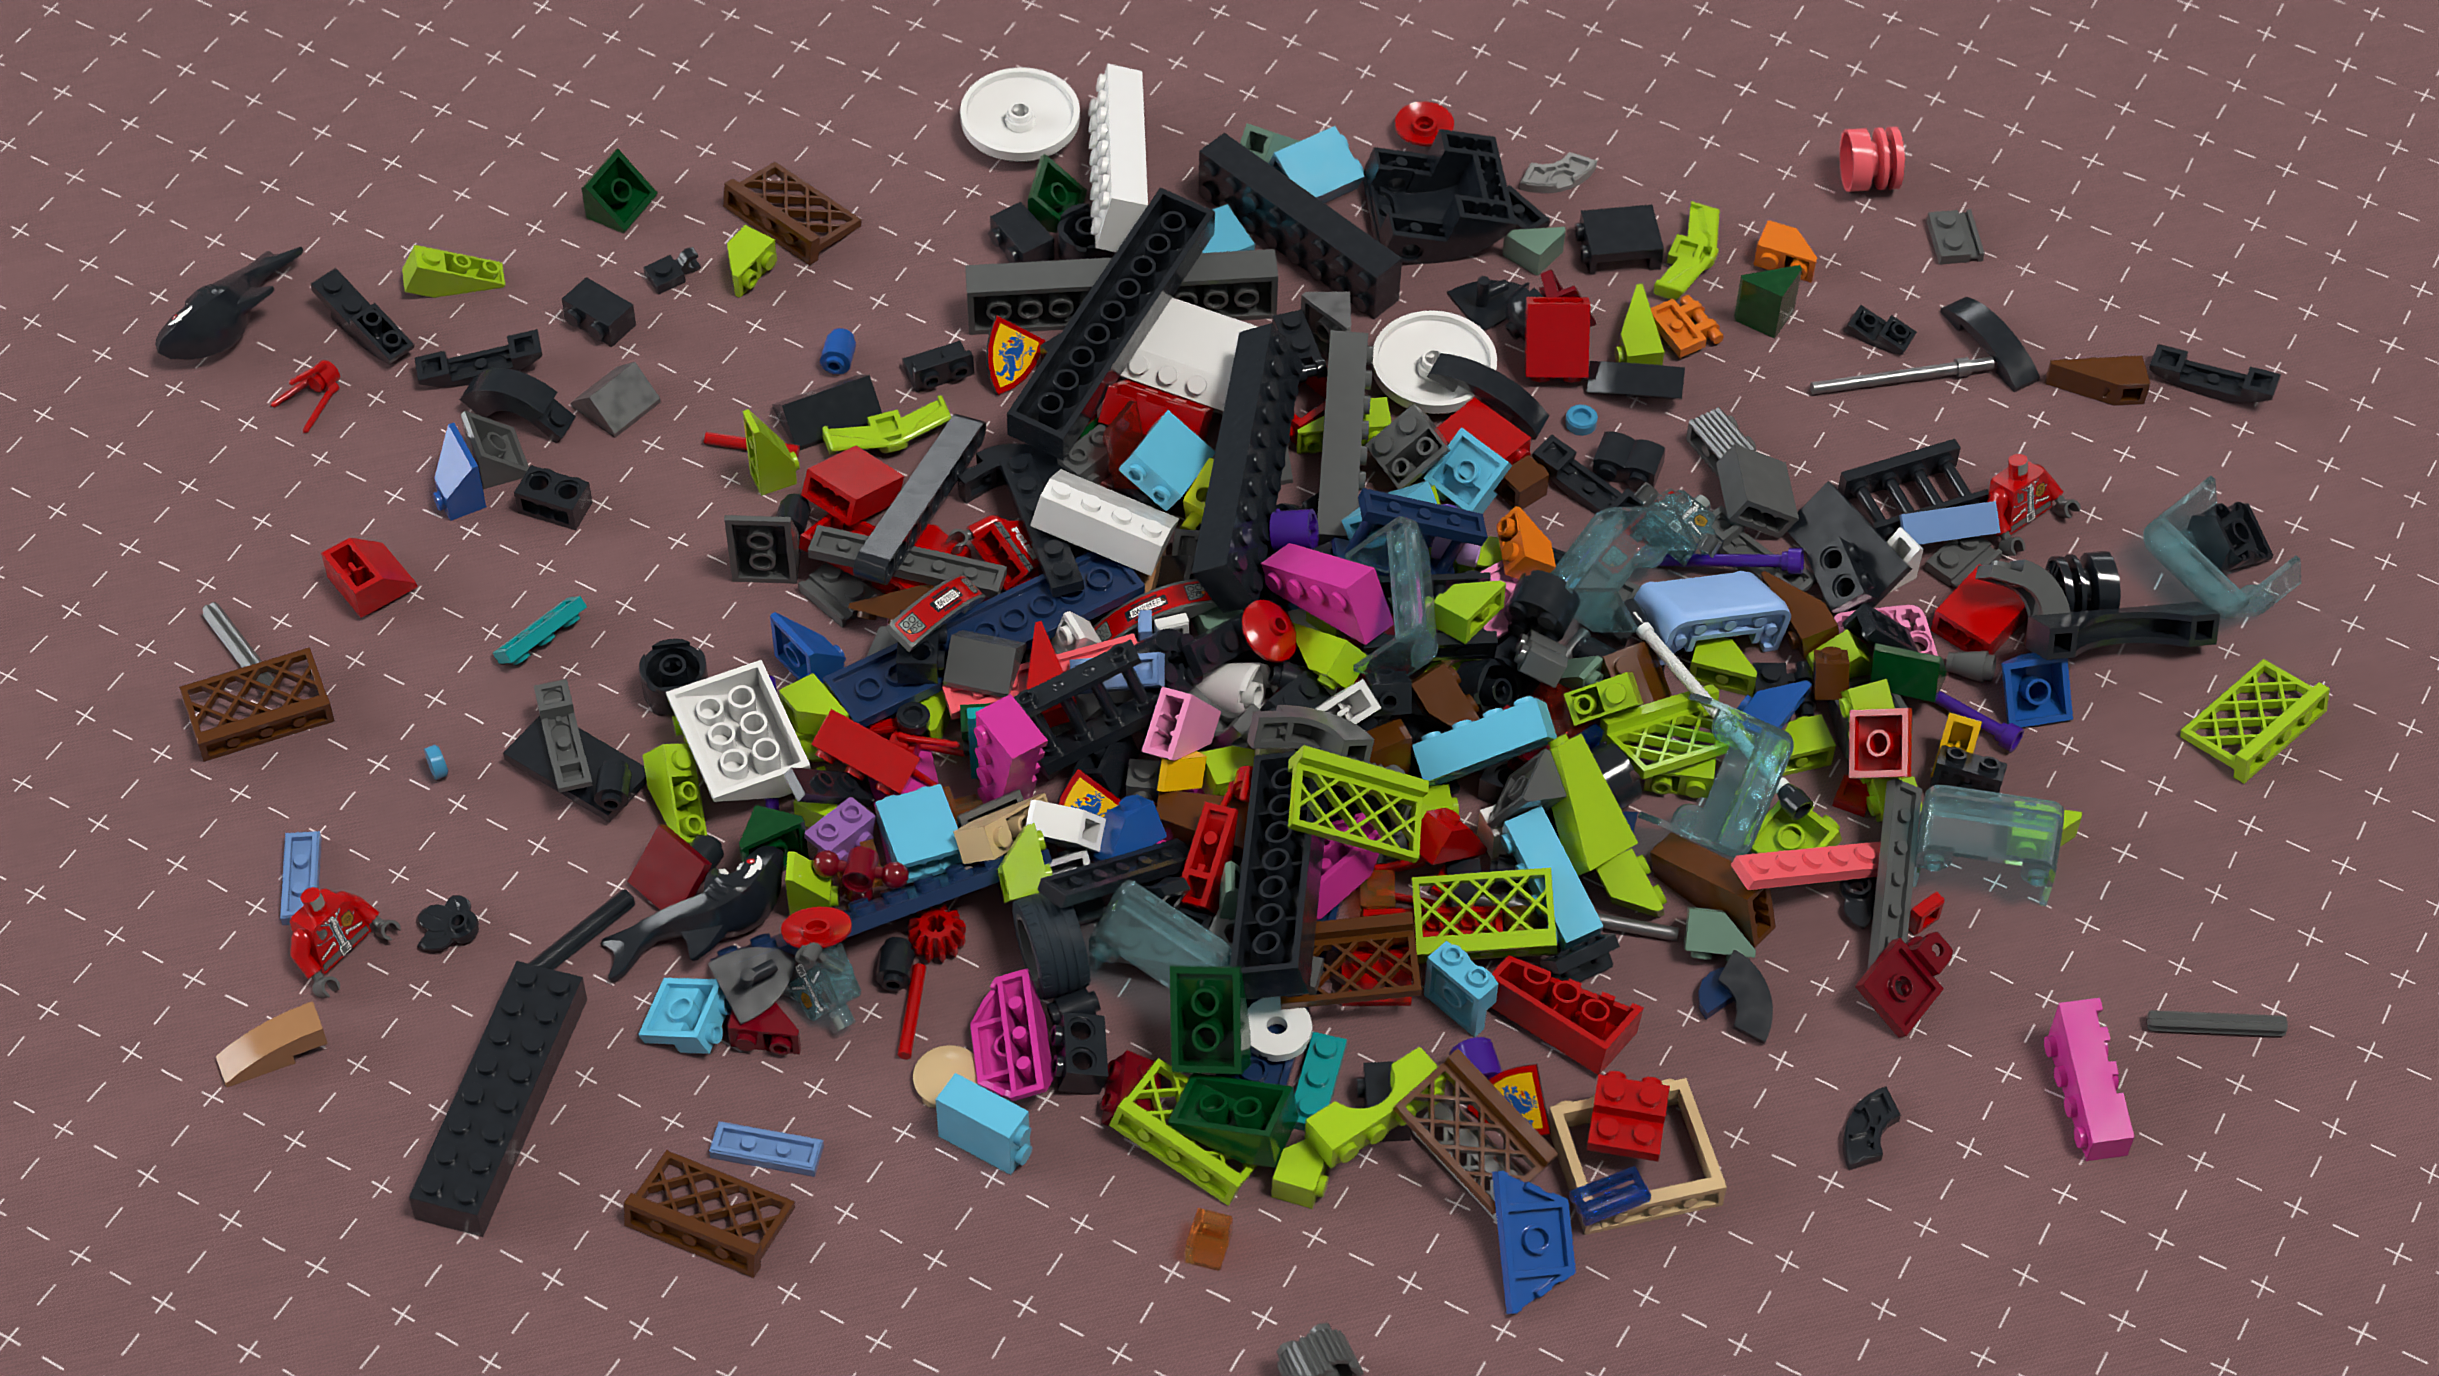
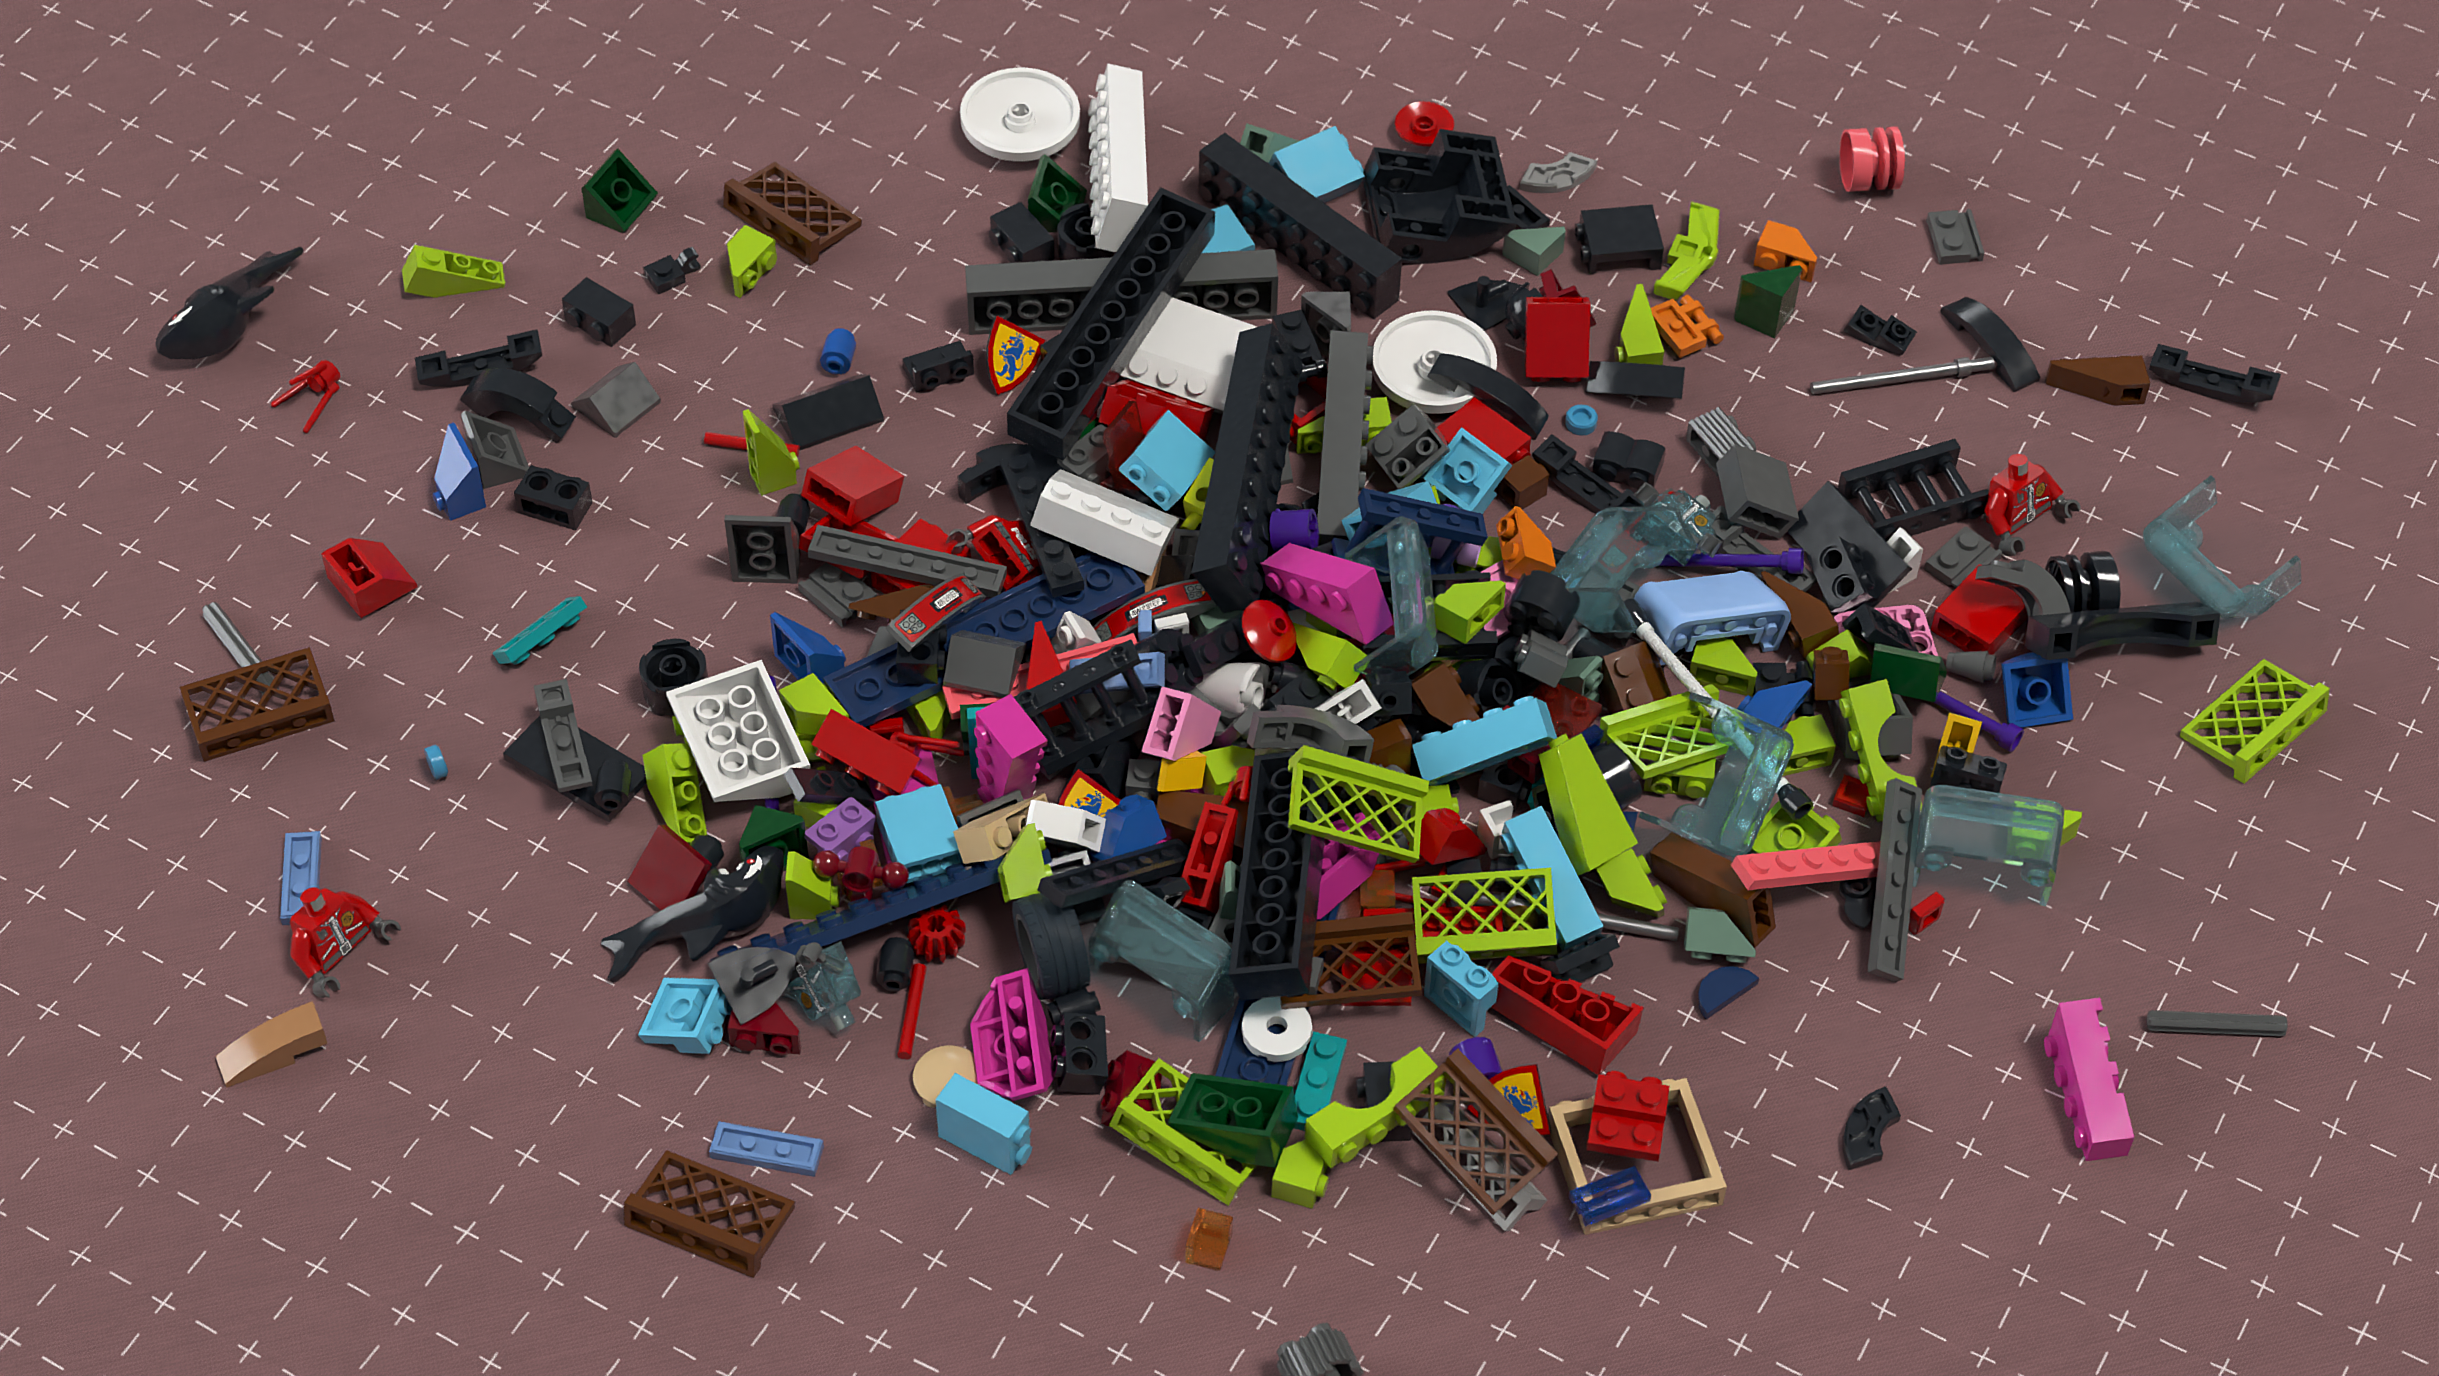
(360, 319): black slope -> none
(448, 924): black plate -> none
(498, 1099): black brick -> none
(585, 930): black axle -> none
(818, 925): red dish -> none
(888, 430): lime plate -> none
(913, 718): black tile -> none
(919, 500): beam -> none
(1209, 1020): dark green slope -> none
(1527, 788): dark grey slope -> none
(1532, 1239): blue wing -> none
(1603, 698): lime slope -> none
(1750, 996): black tile -> none
(1880, 743): red slope -> none
(1913, 965): dark red plate -> none
(1952, 523): medium blue tile -> none
(2230, 536): black slope -> none

